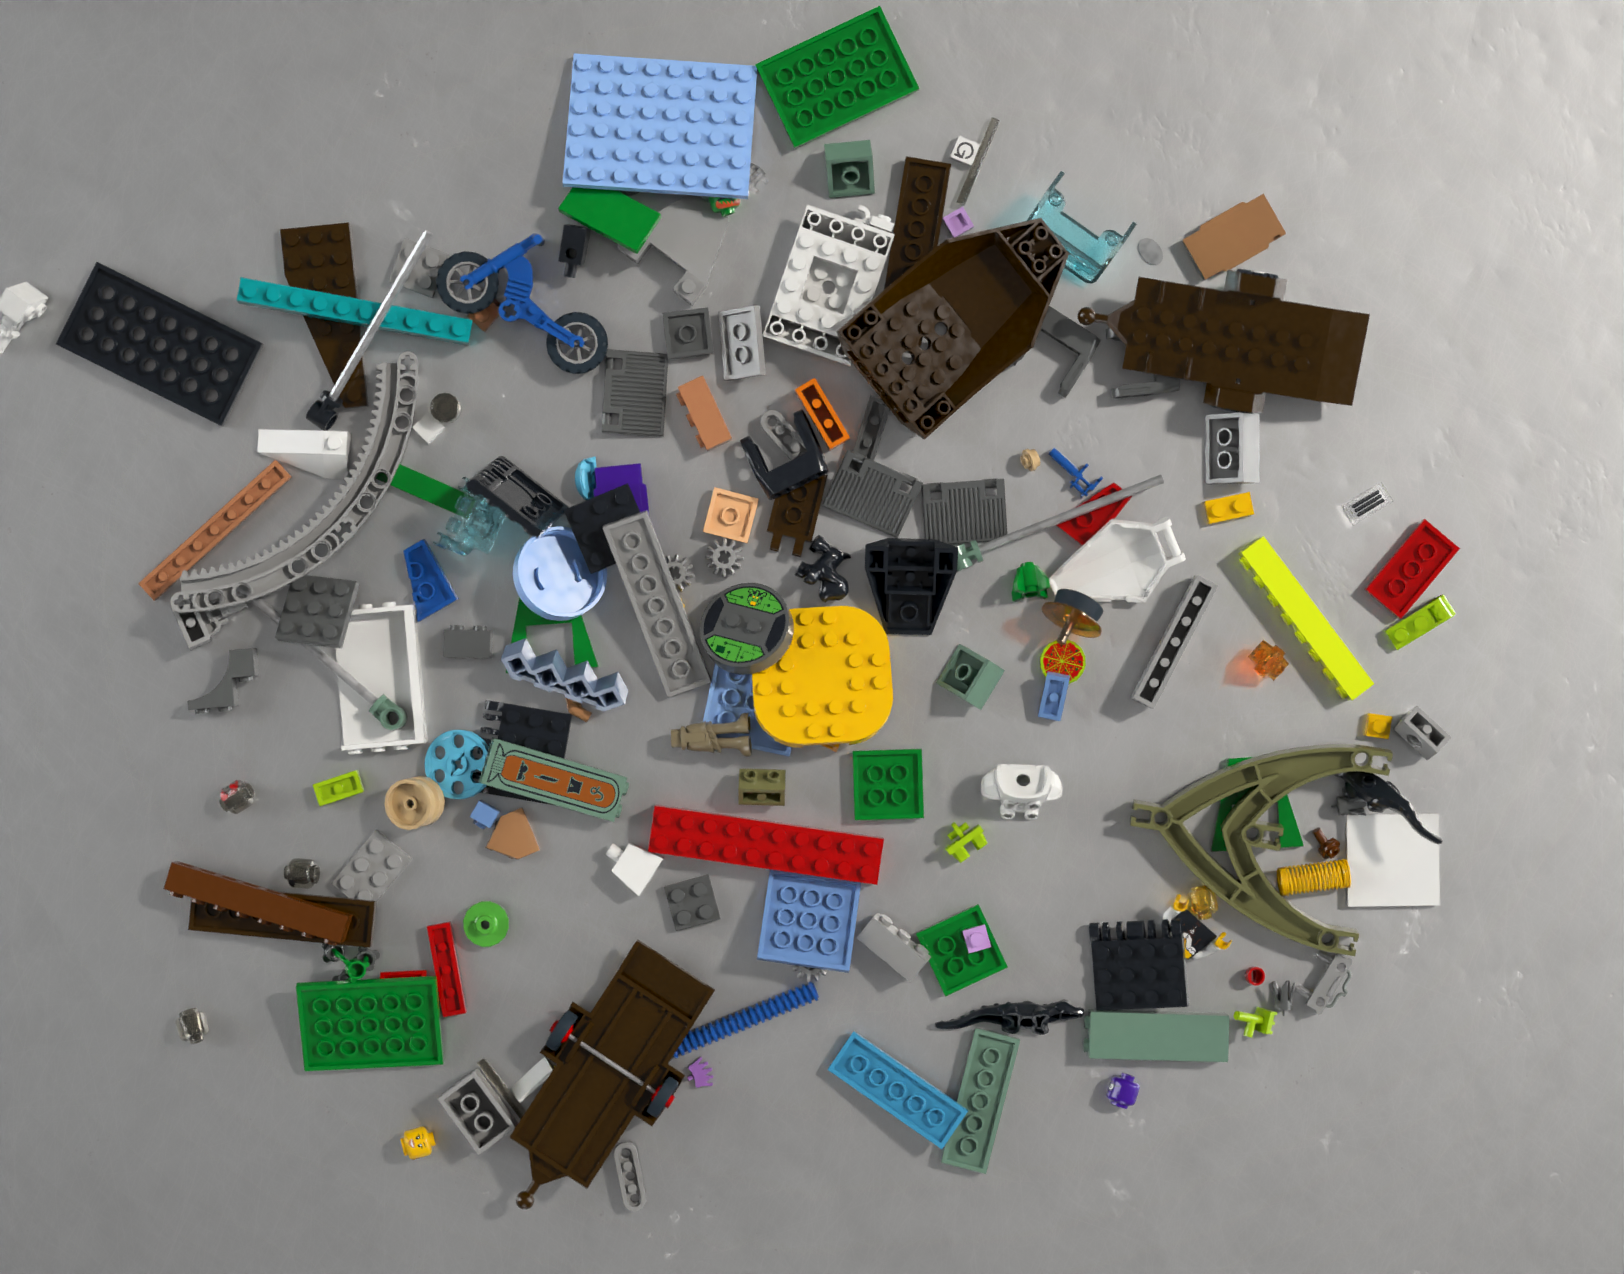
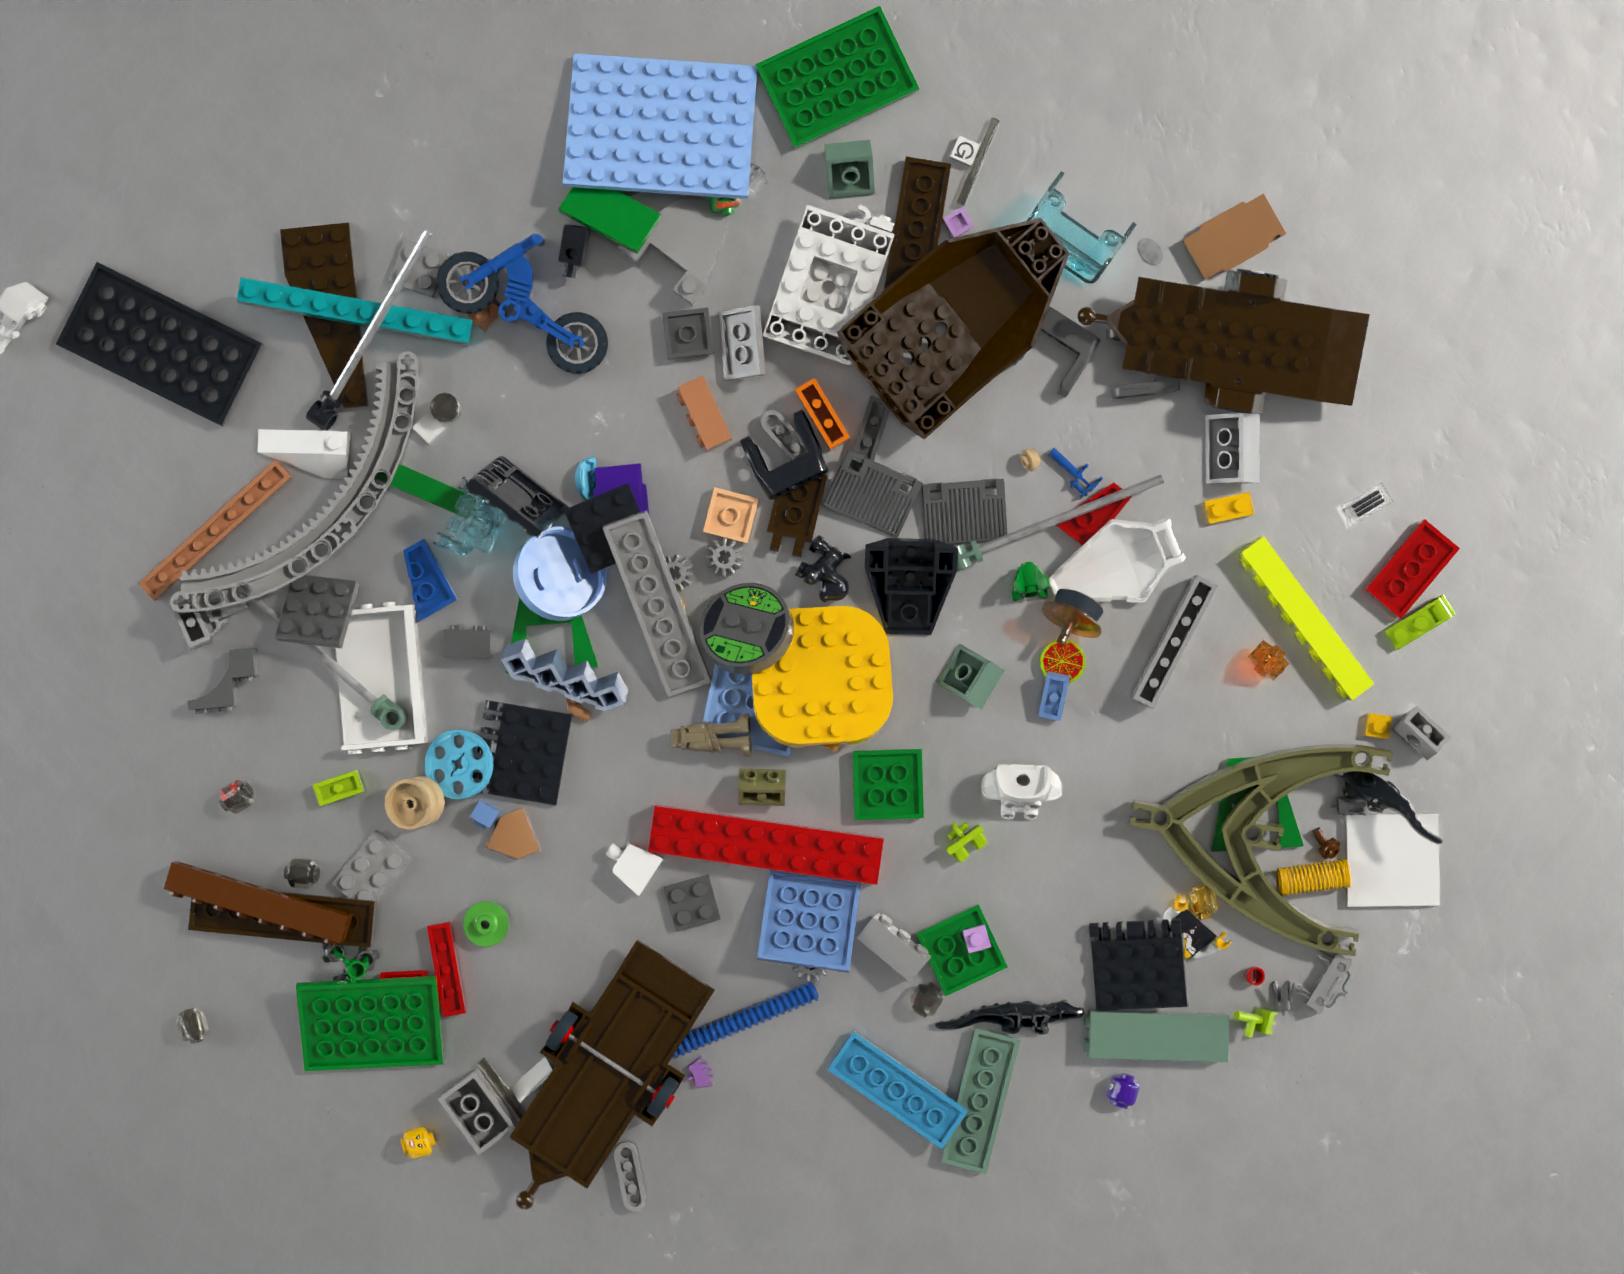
(553, 780): brick -> none
(635, 393): dark grey window -> none
(926, 999): none -> clear smoke head

